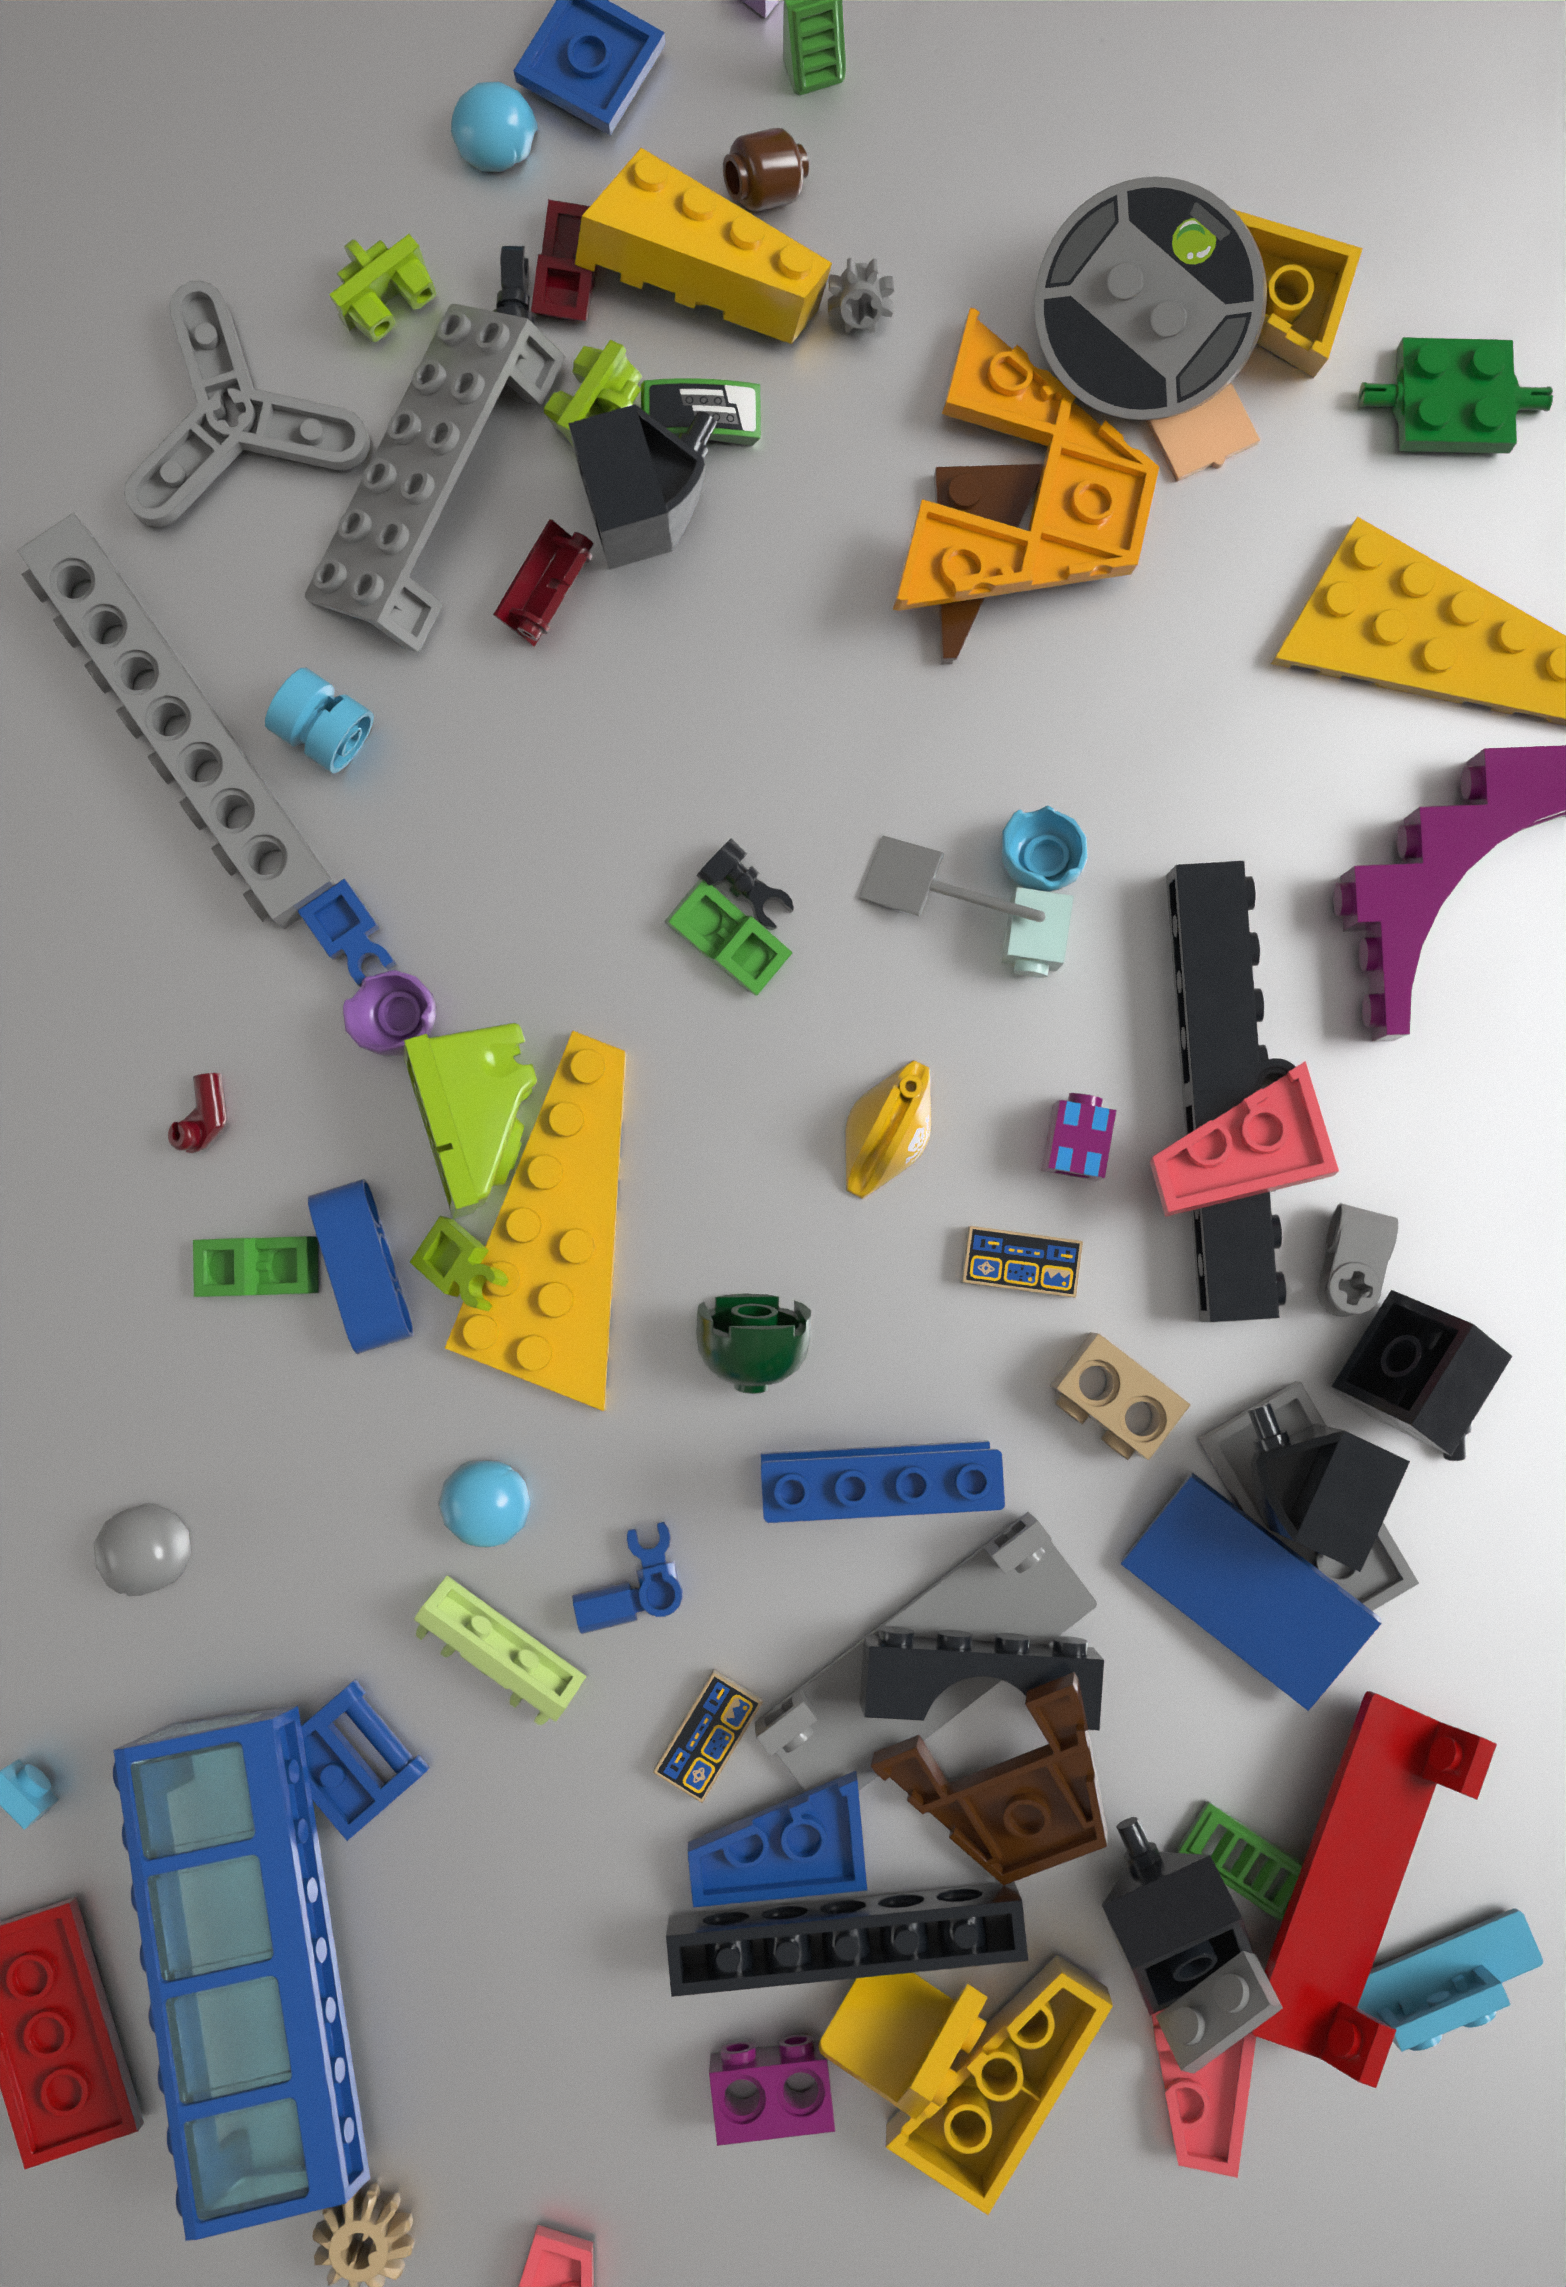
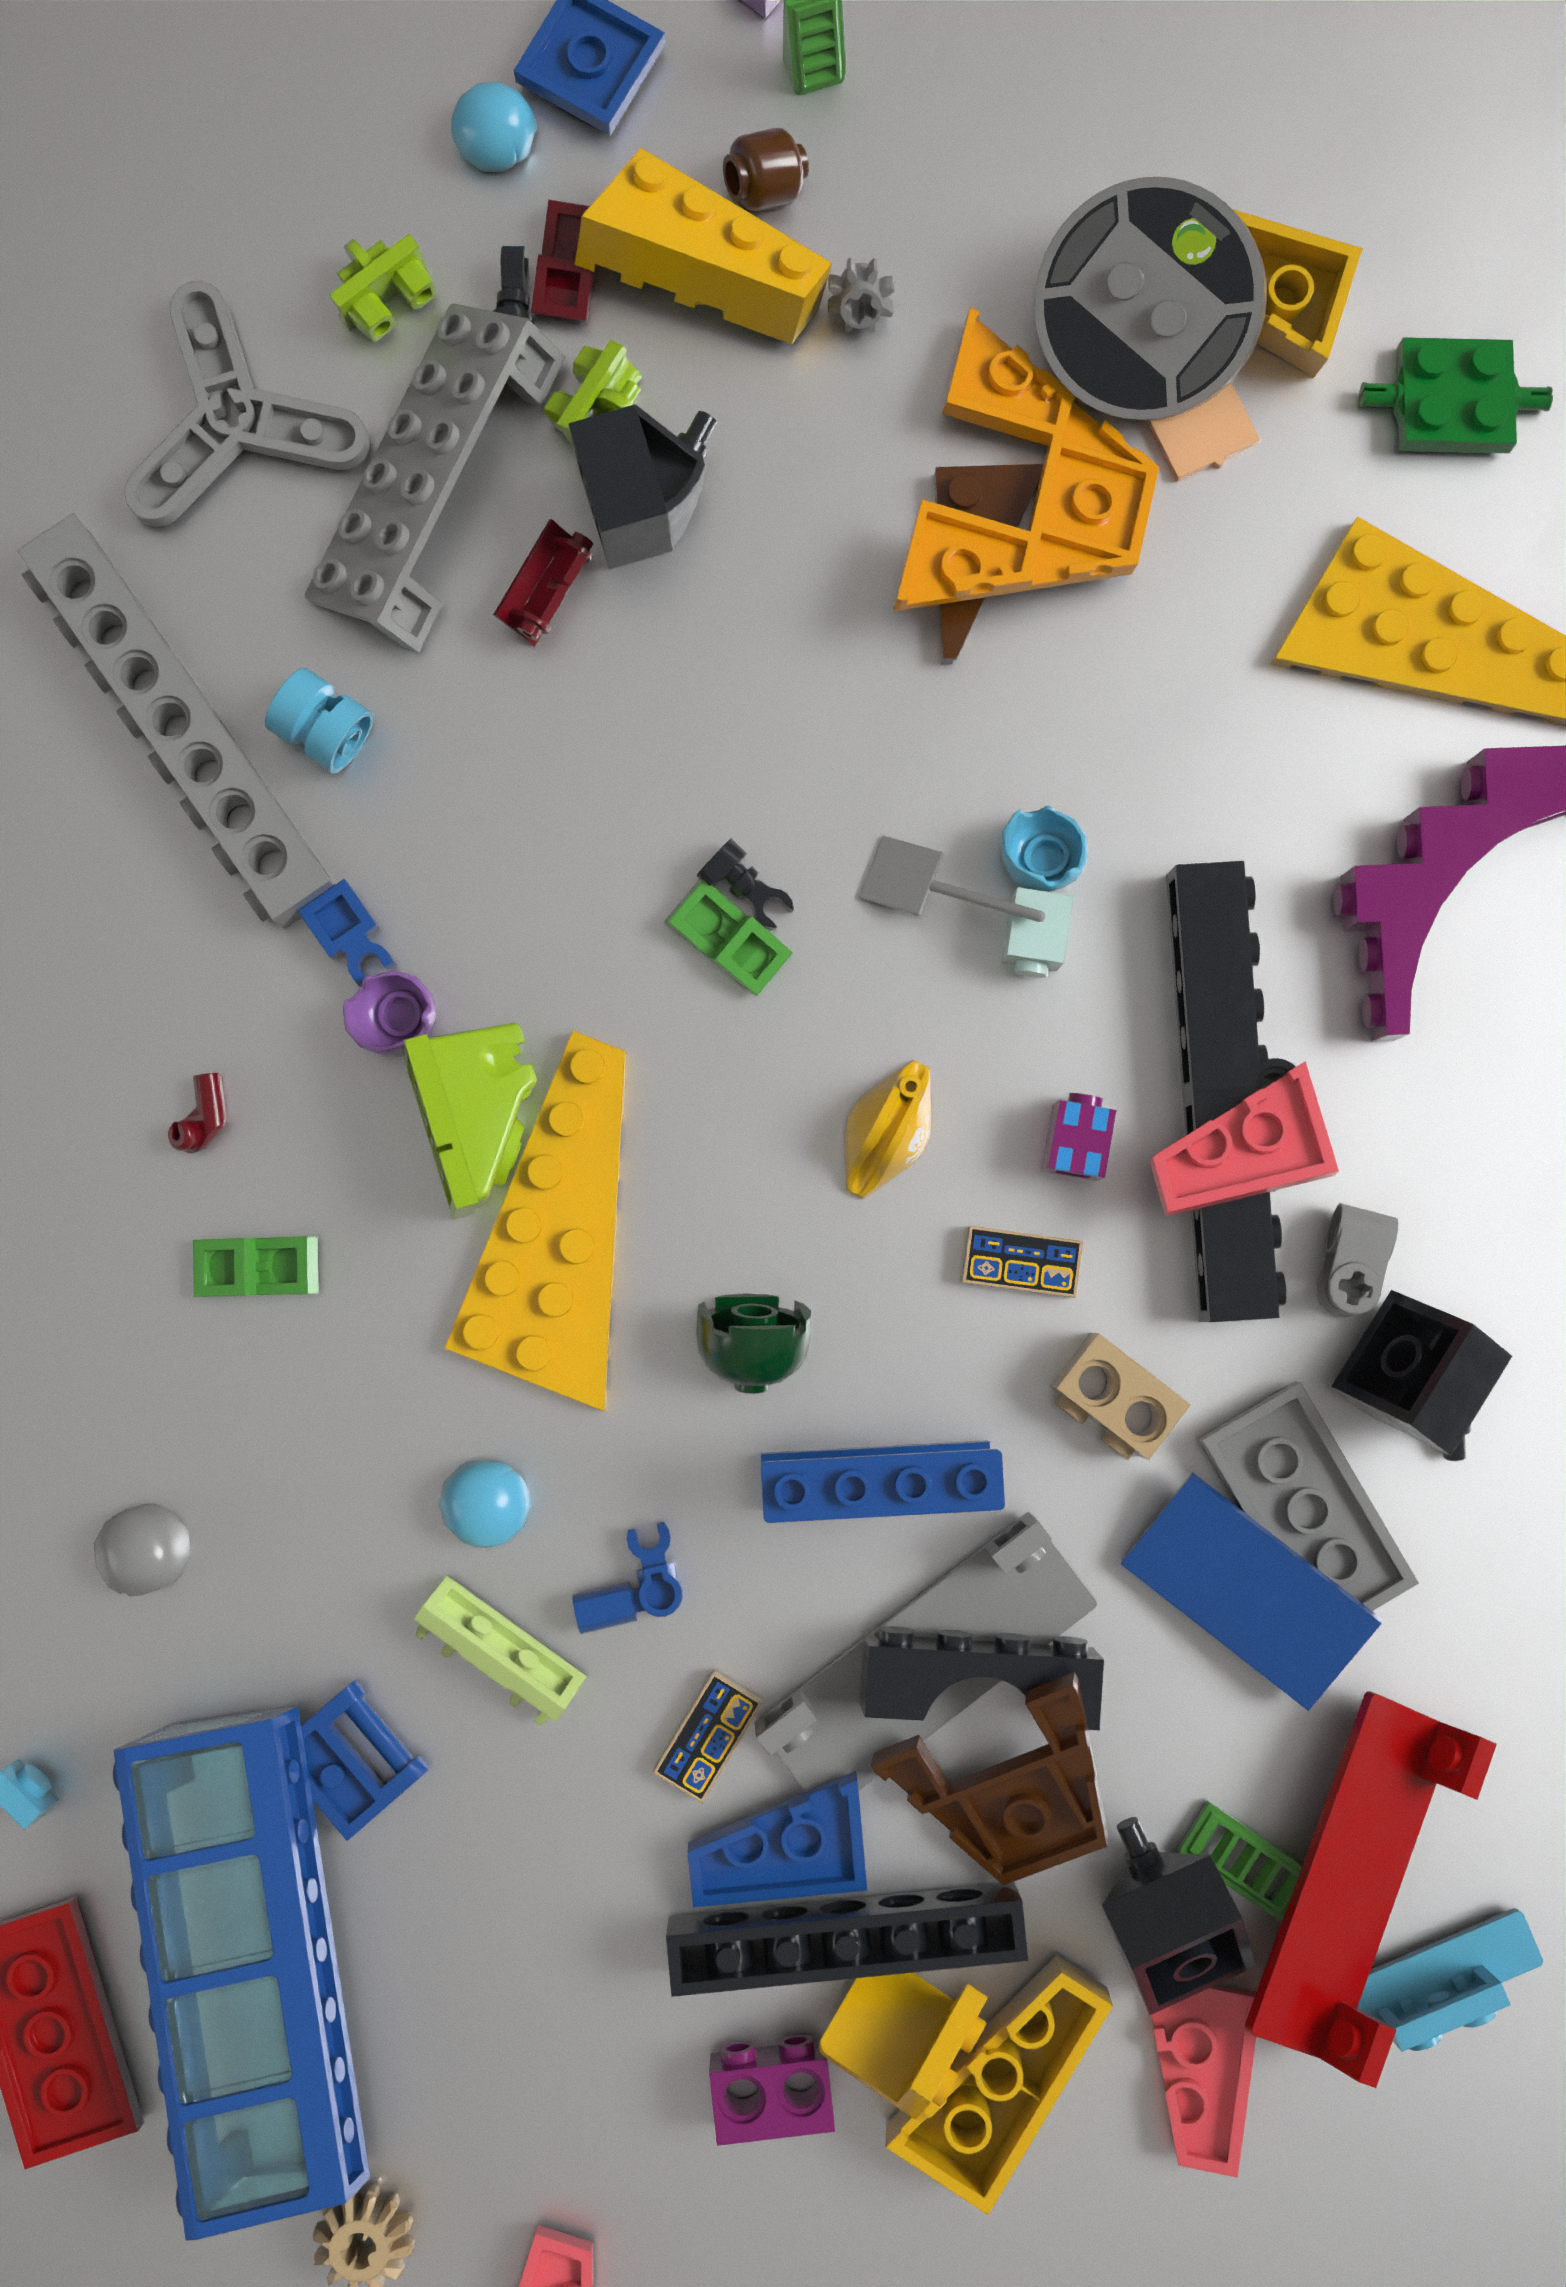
(360, 1266): blue beam -> none
(452, 1263): lime plate -> none
(732, 404): slope -> none
(1218, 2012): light grey plate -> none
(1322, 1486): black piece -> none

